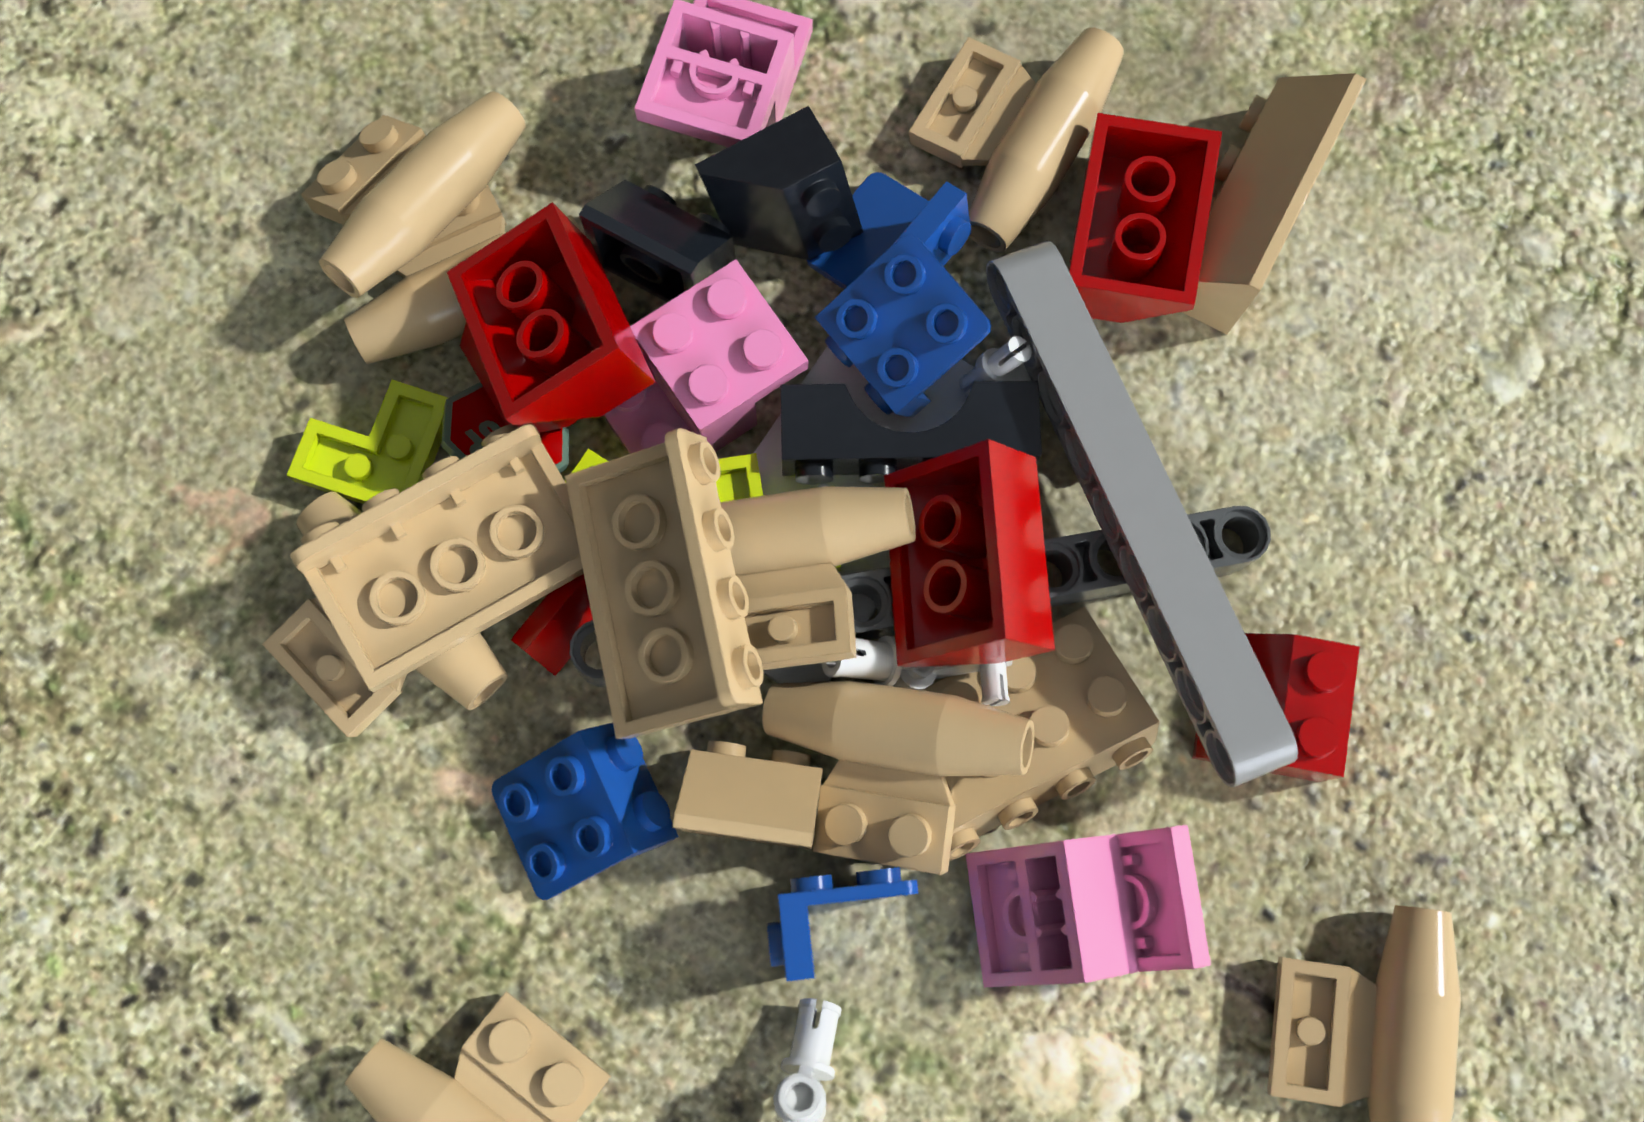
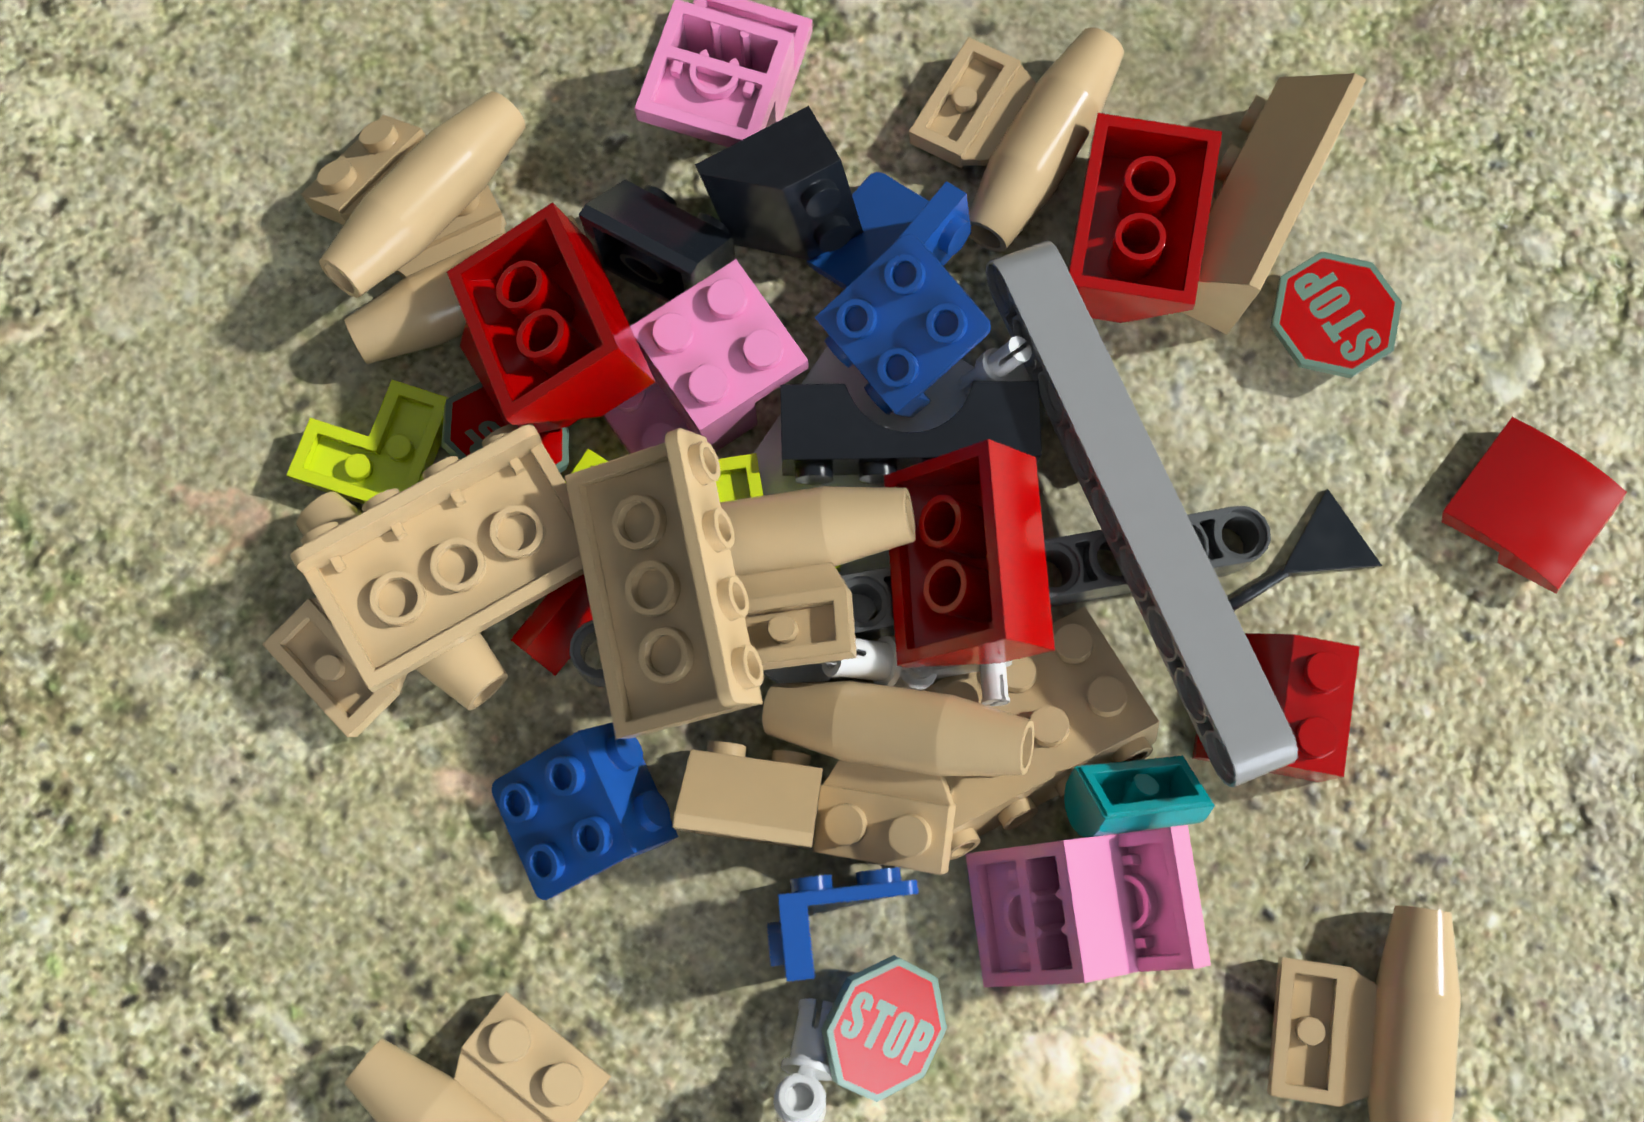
(884, 1028): none -> piece
(1134, 796): none -> teal brick
(1325, 545): none -> black piece
(1336, 314): none -> piece
(1534, 504): none -> red slope

